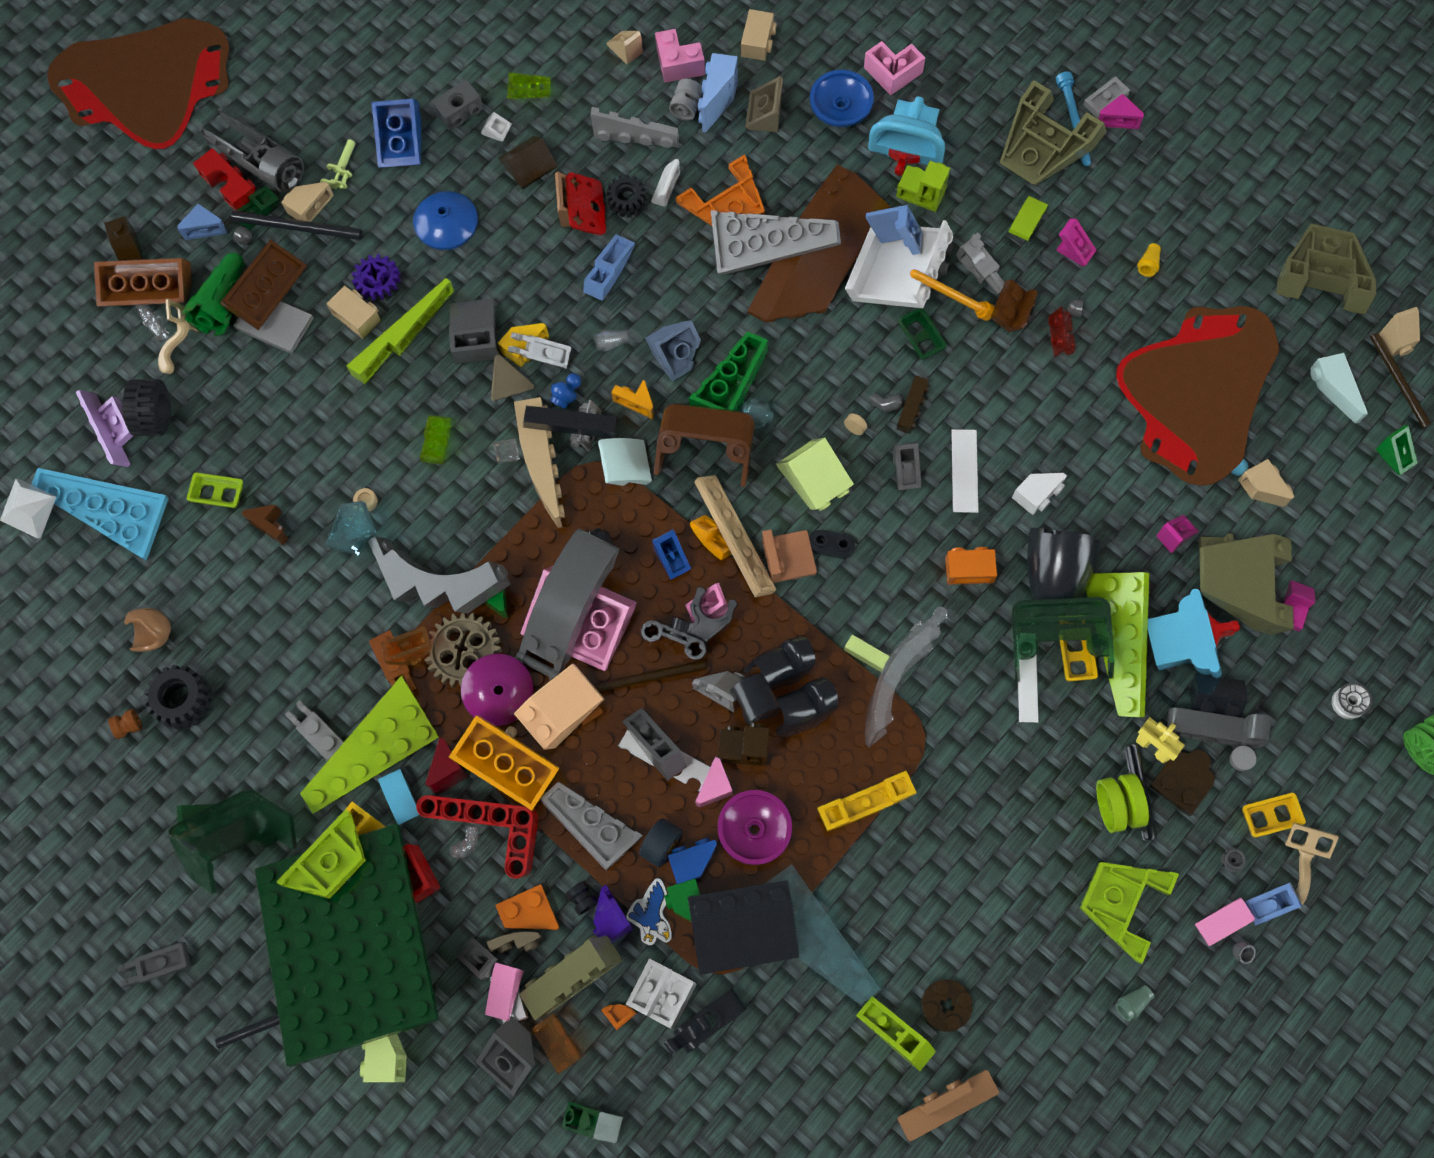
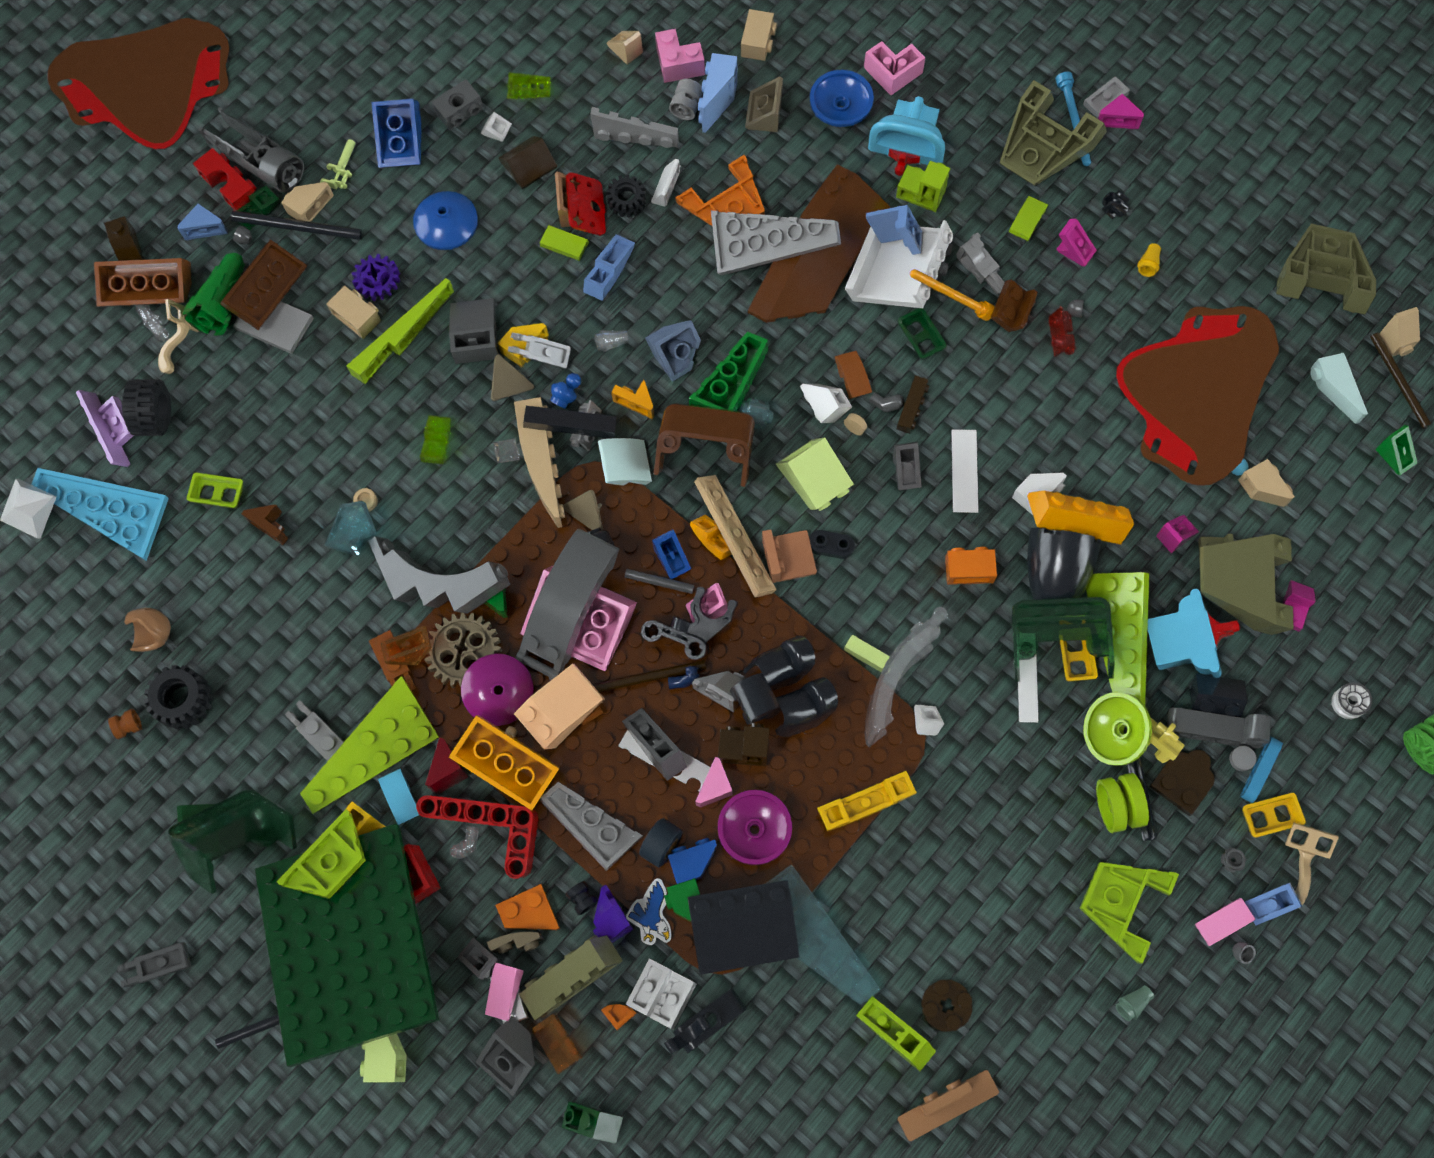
(564, 242): none -> lime tile
(585, 510): none -> dark tan piece
(659, 581): none -> dark grey bar
(684, 681): none -> dark blue arm
(826, 401): none -> white slope
(854, 374): none -> dark orange slope
(927, 720): none -> white slope
(1080, 515): none -> light orange slope
(1106, 724): none -> lime dish
(1115, 204): none -> black gear
(1261, 770): none -> dark azure beam

